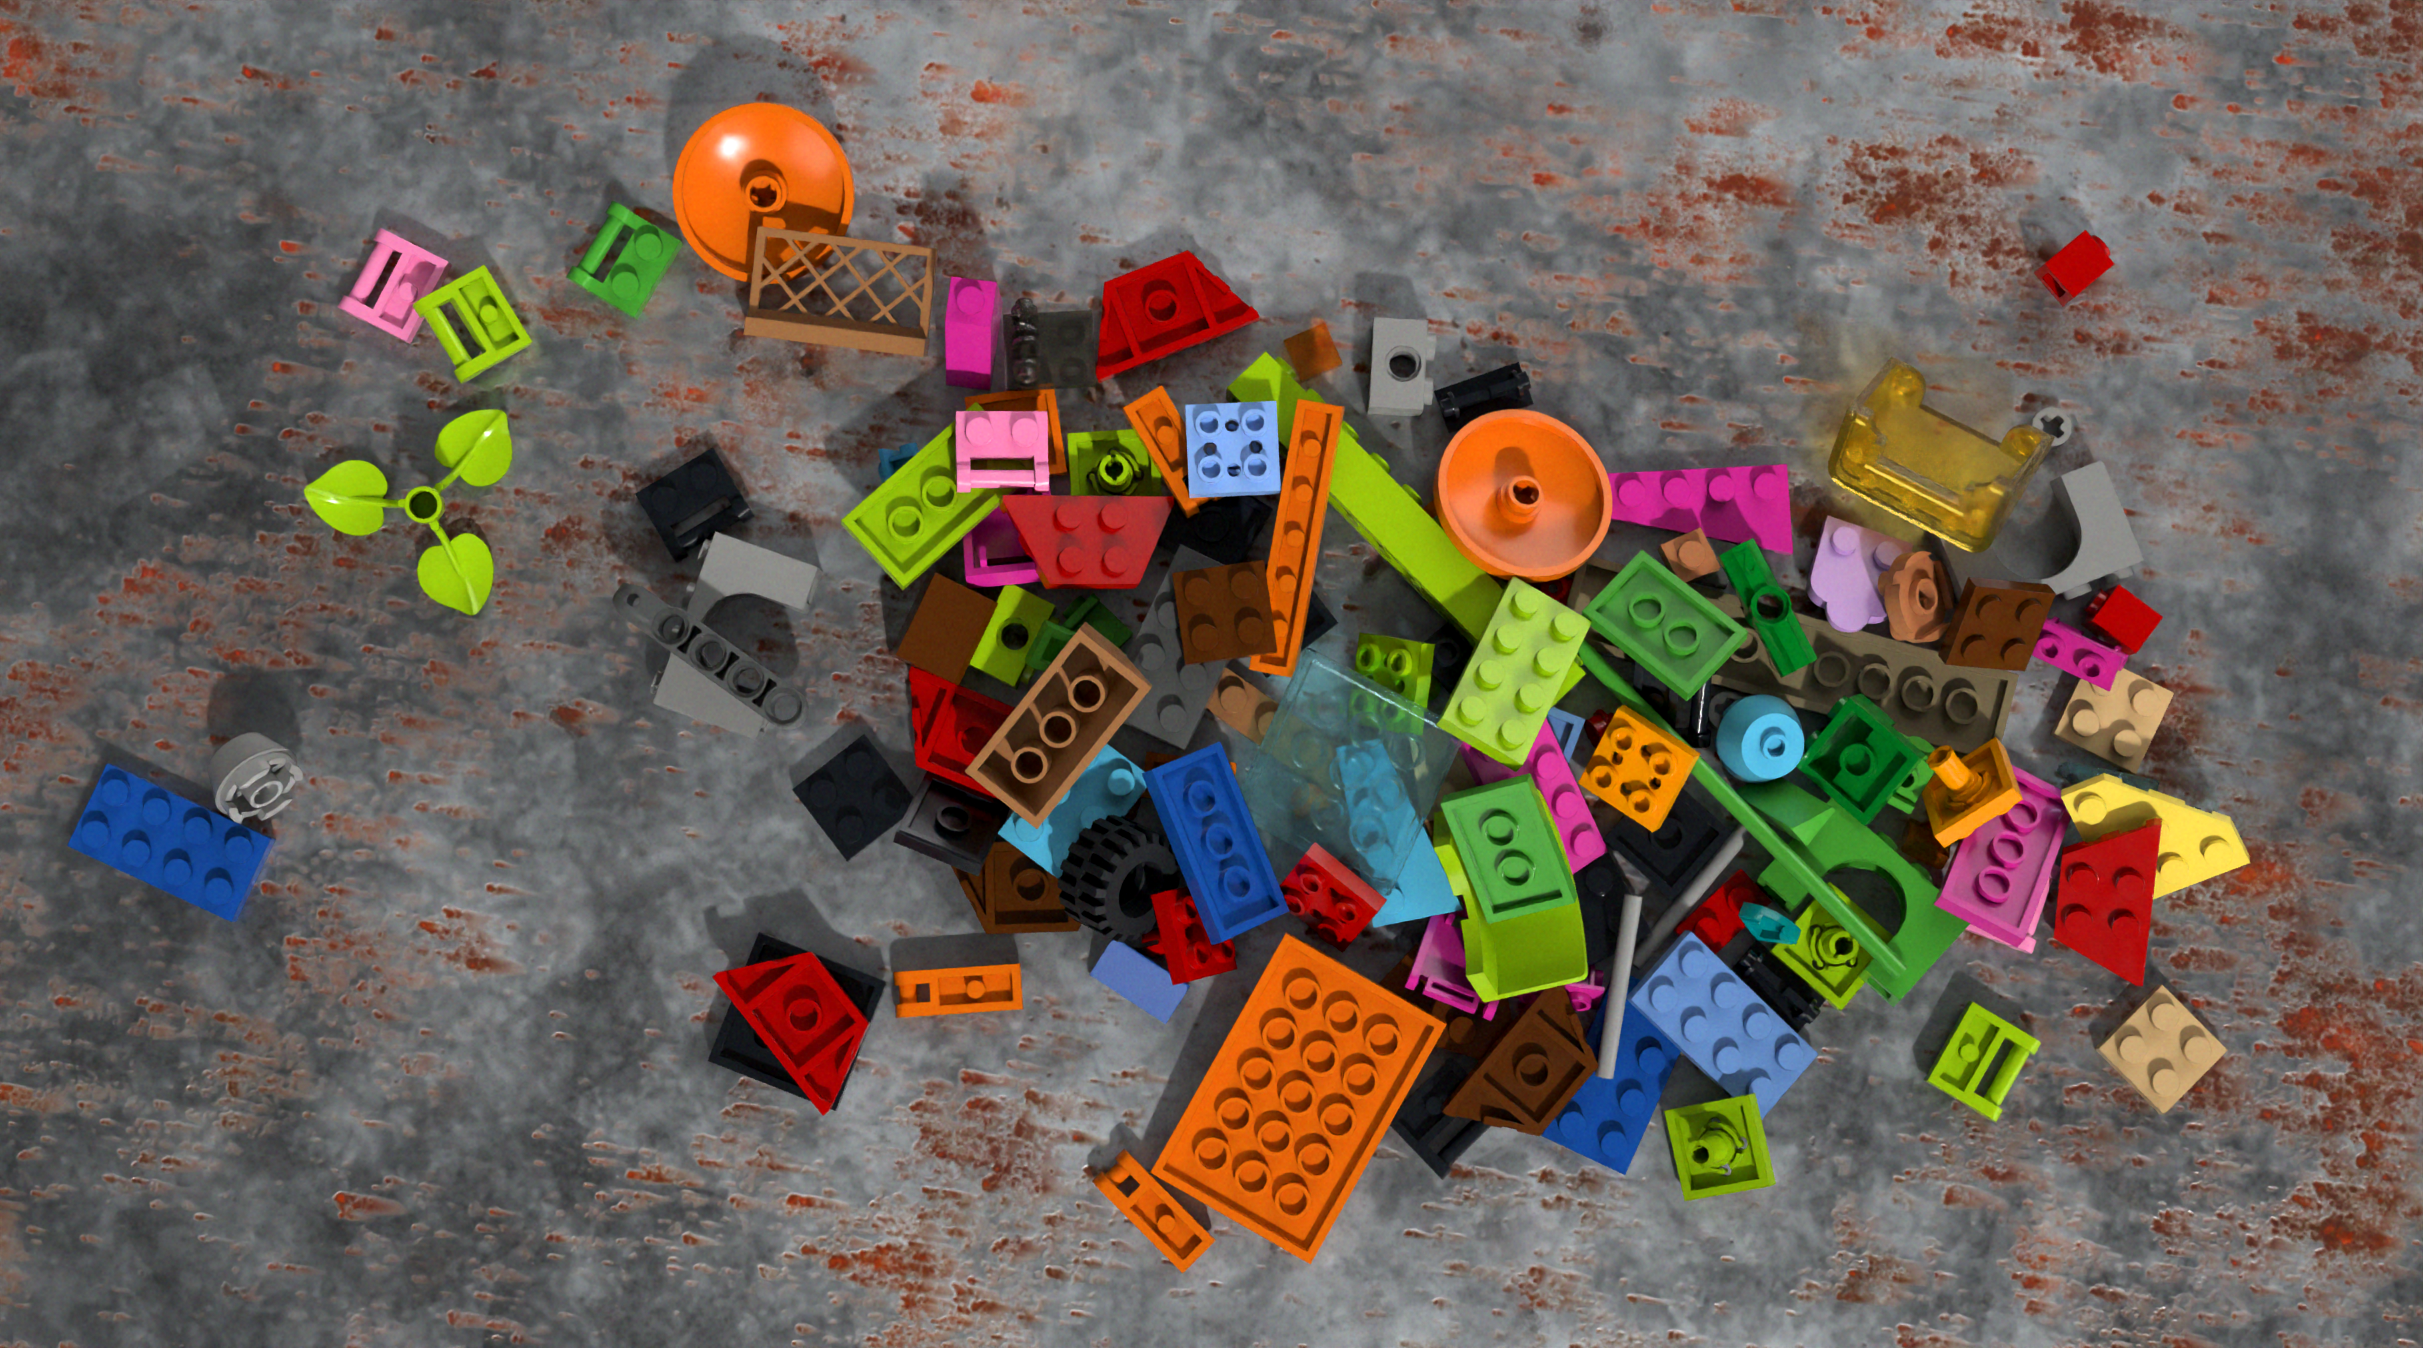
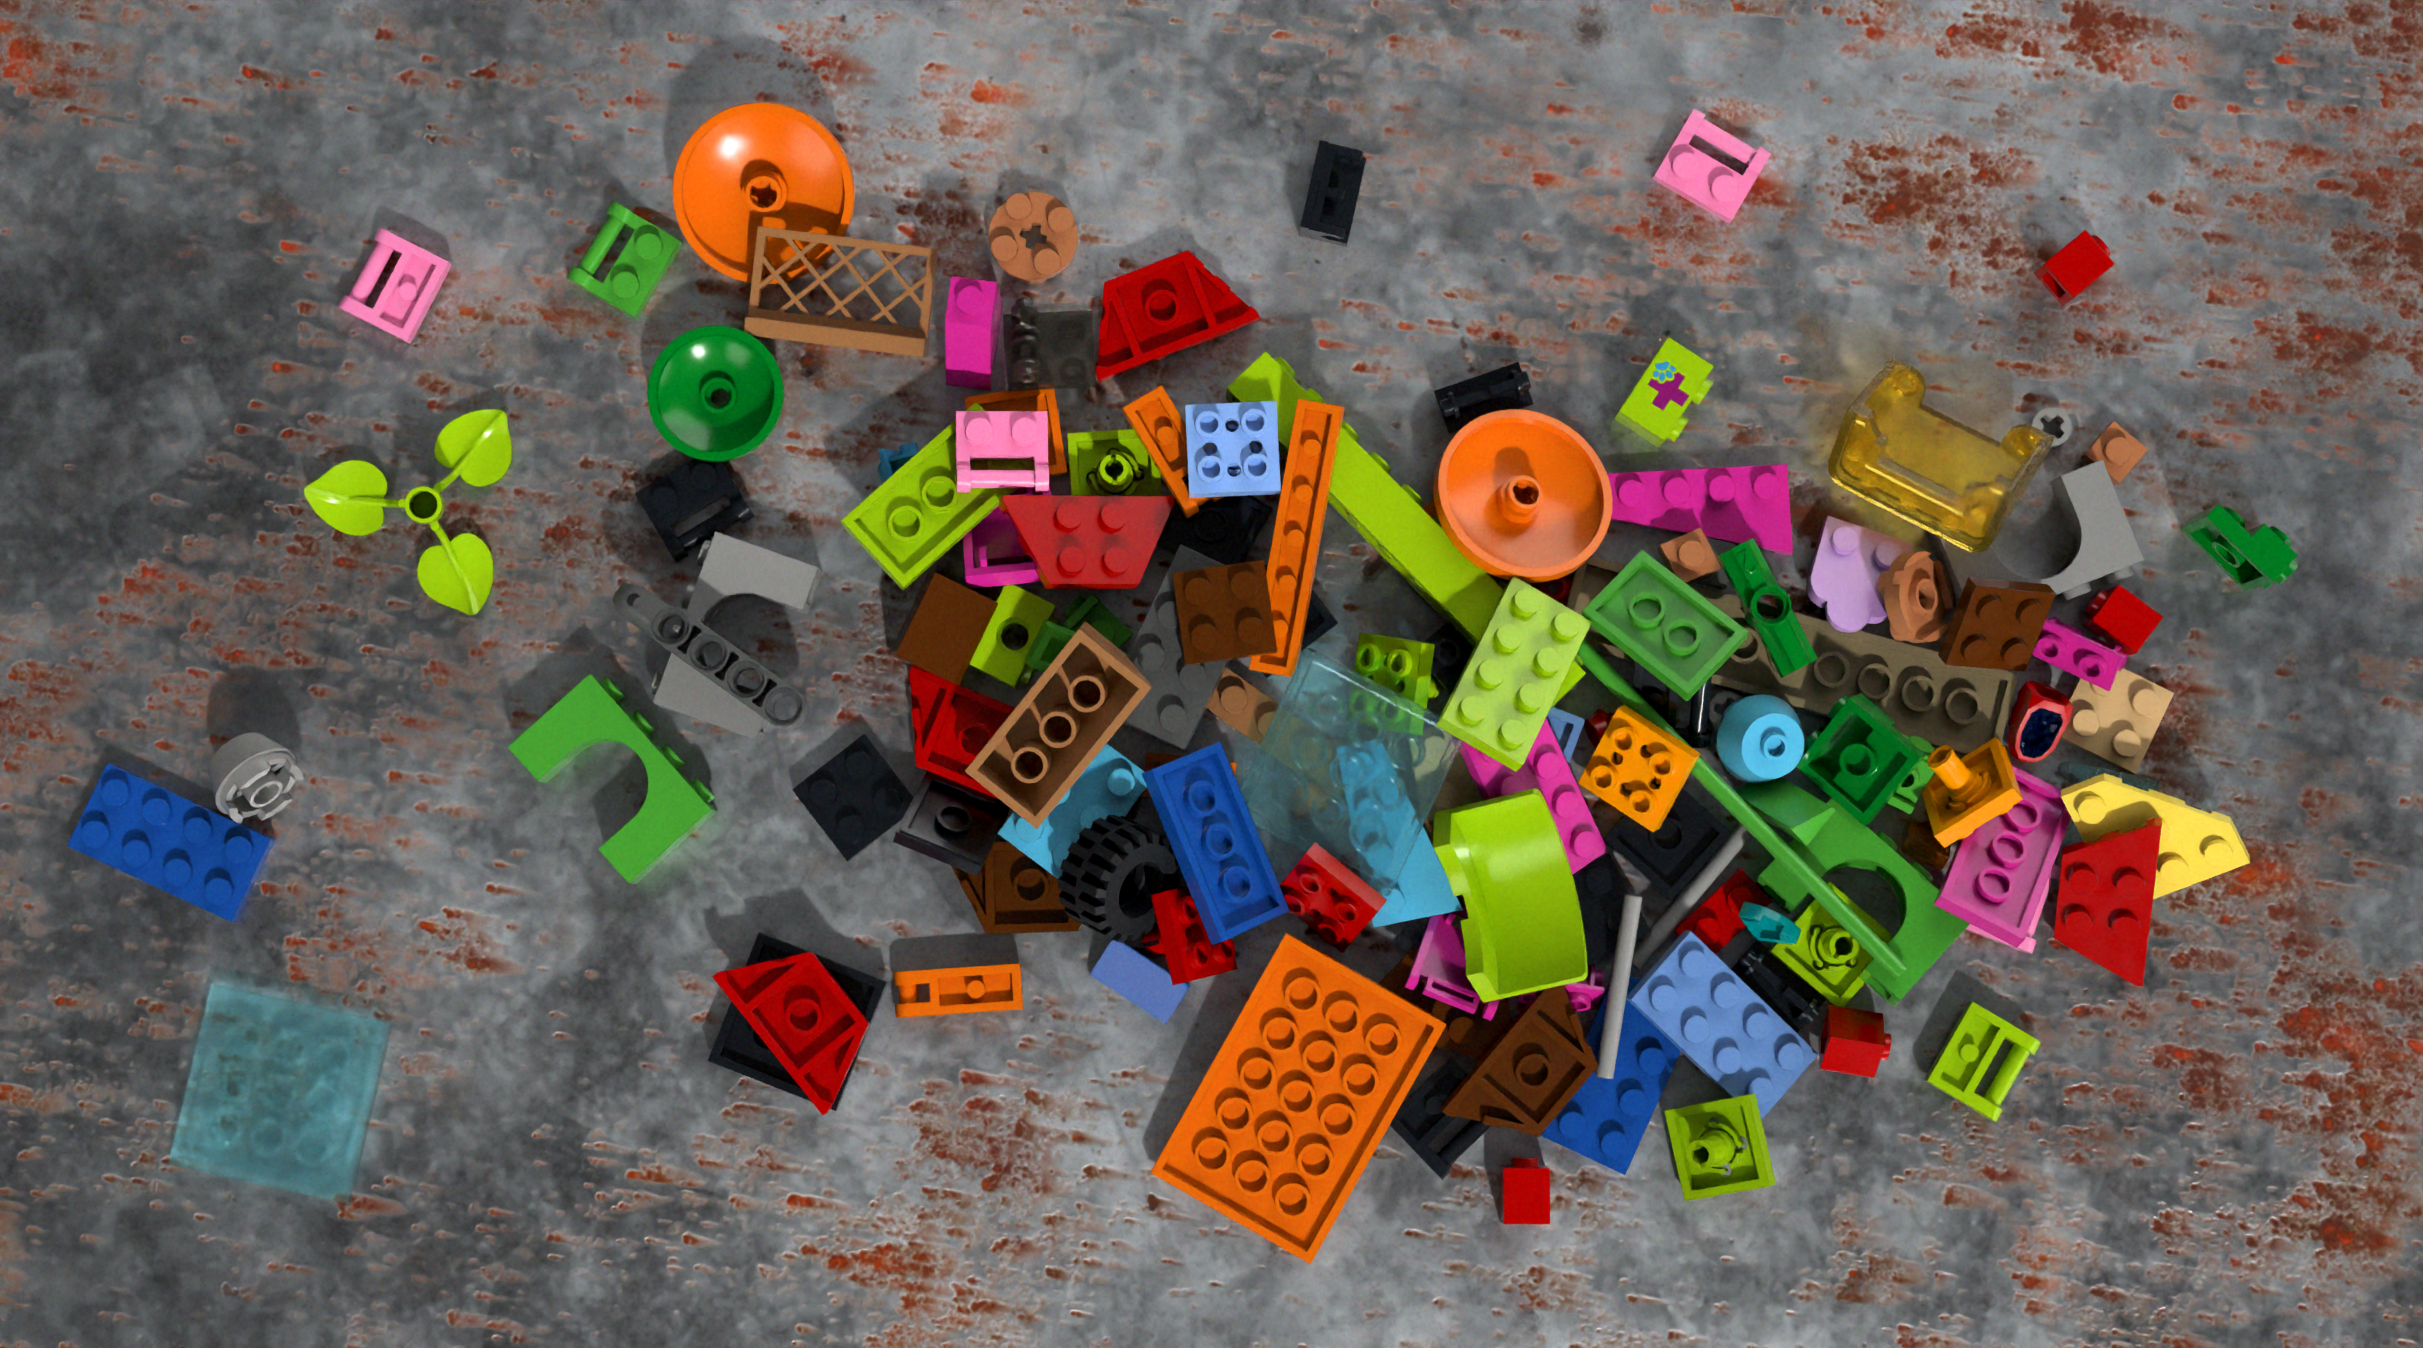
(280, 1093): none -> clear light blue tile
(484, 315): lime plate -> none
(672, 804): none -> bright green arch
(690, 375): none -> green dish
(1055, 223): none -> nougat plate
(1155, 1212): orange plate -> none
(1312, 352): clear orange tile -> none
(1332, 193): none -> black hinge
(1396, 339): light grey brick -> none
(1509, 848): bright green plate -> none
(1524, 1192): none -> red brick
(1665, 392): none -> lime brick
(1704, 178): none -> bright pink plate
(1853, 1041): none -> red brick
(2037, 722): none -> red rock
(2117, 449): none -> nougat plate
(2161, 1049): tan plate -> none
(2248, 556): none -> green plate

